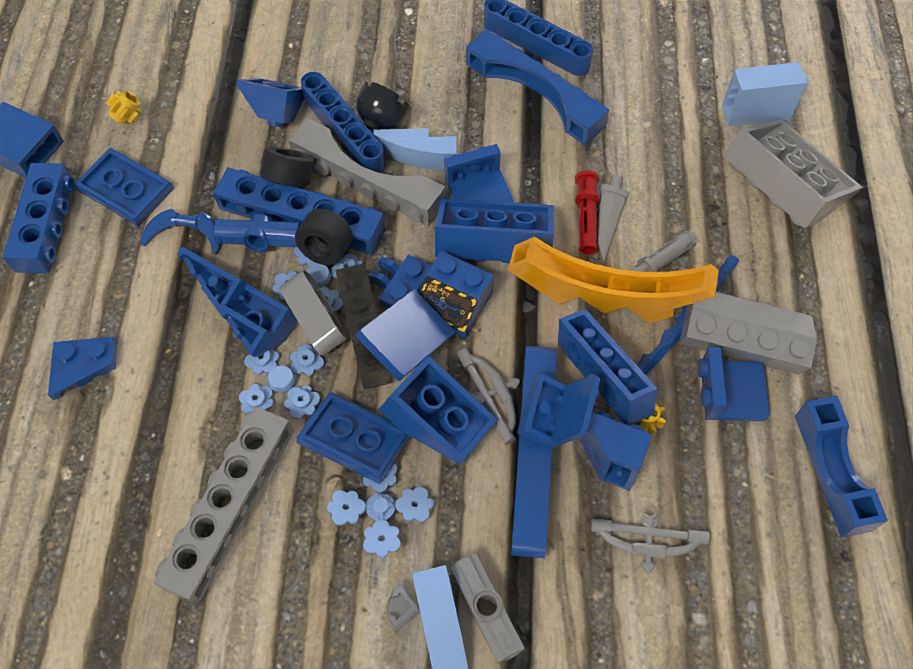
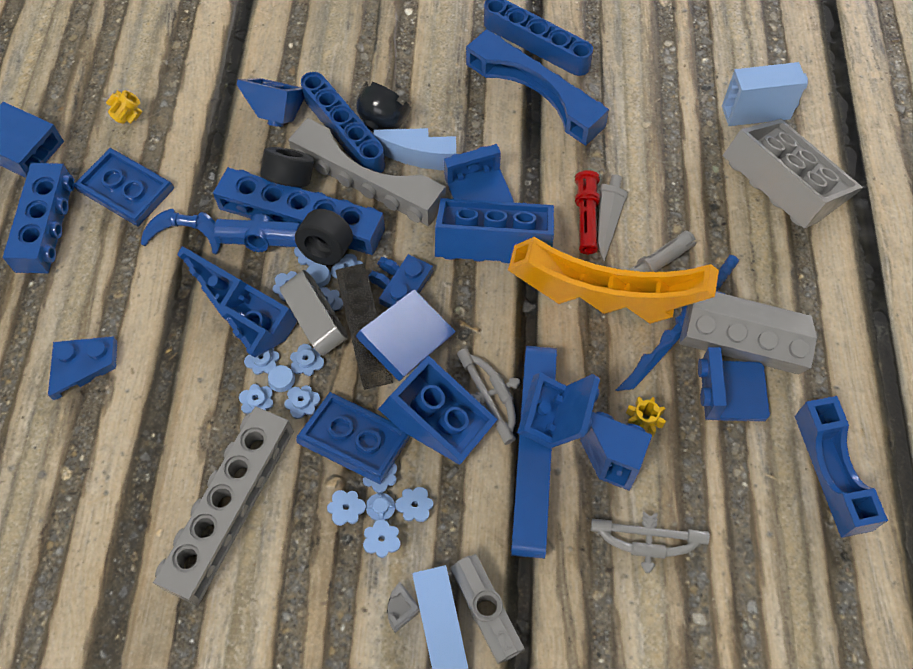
(457, 291): slope -> none
(595, 352): blue brick -> none

